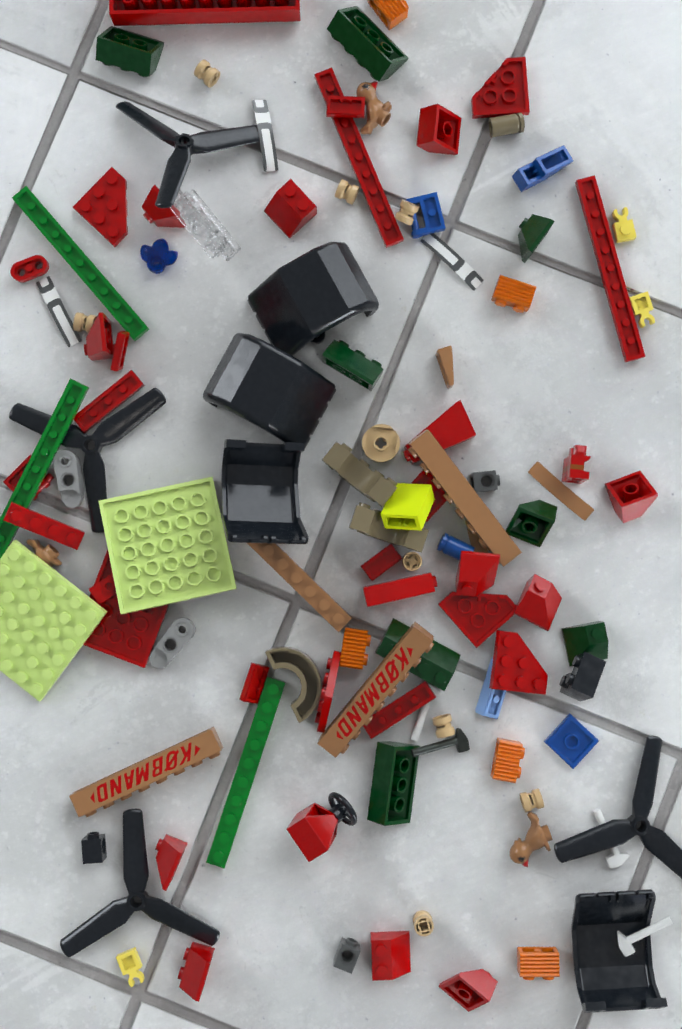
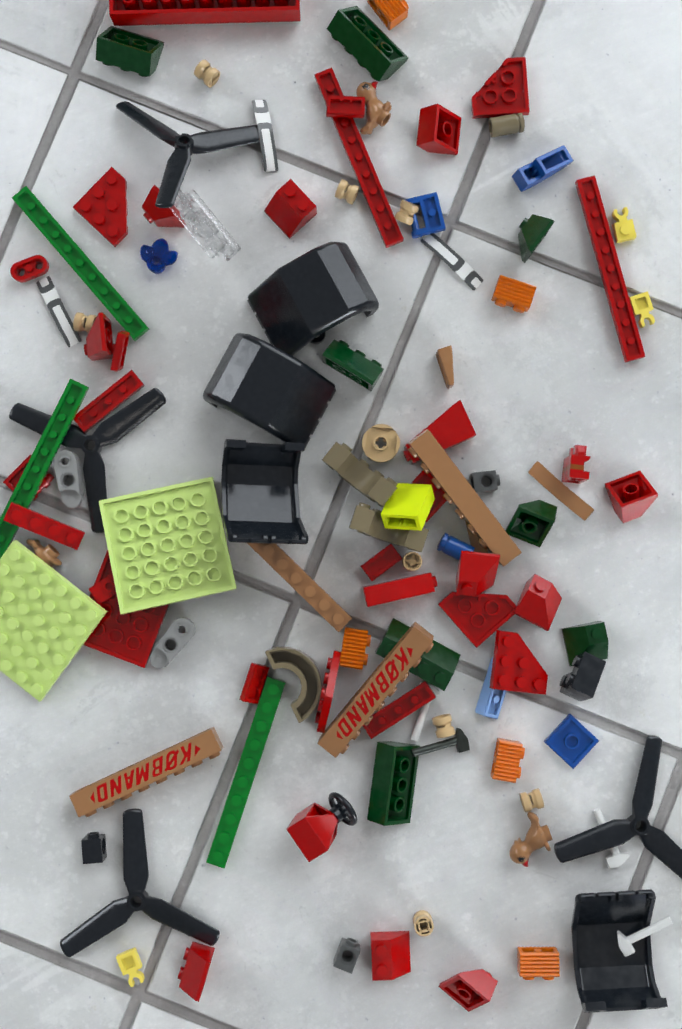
(168, 858): red slope -> none

